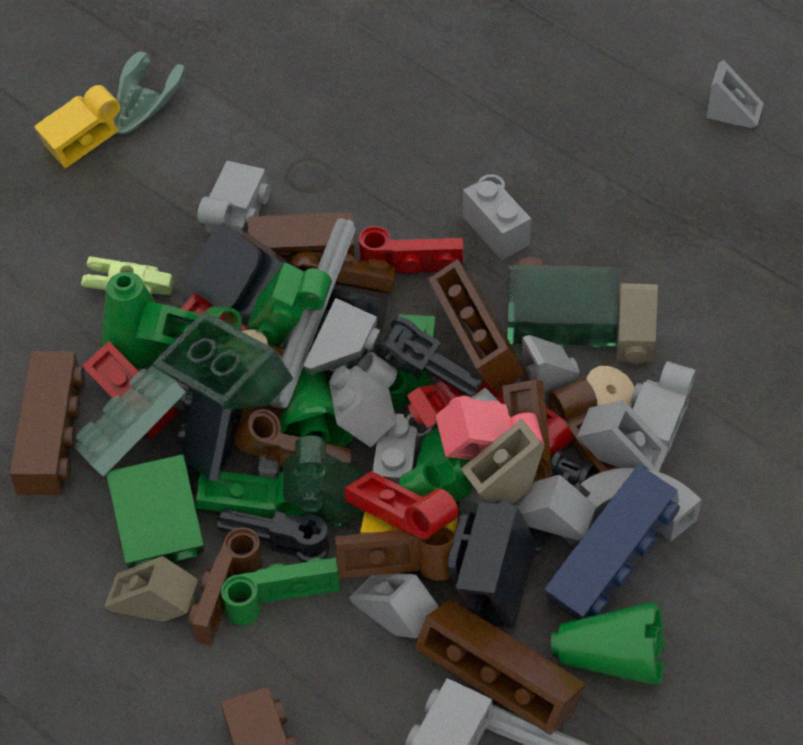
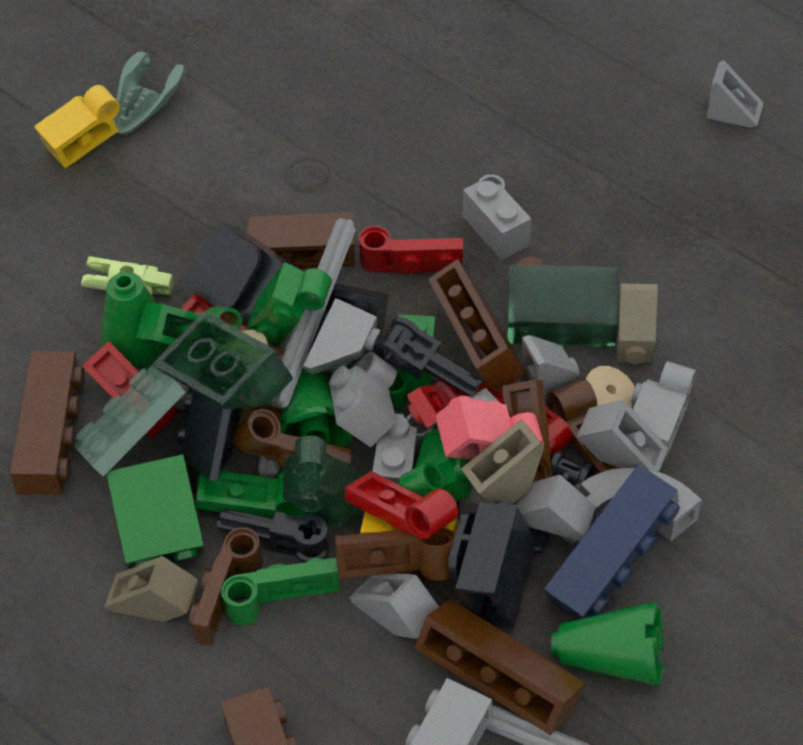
(235, 197): light grey hinge -> none
(369, 274): reddish brown plate -> none

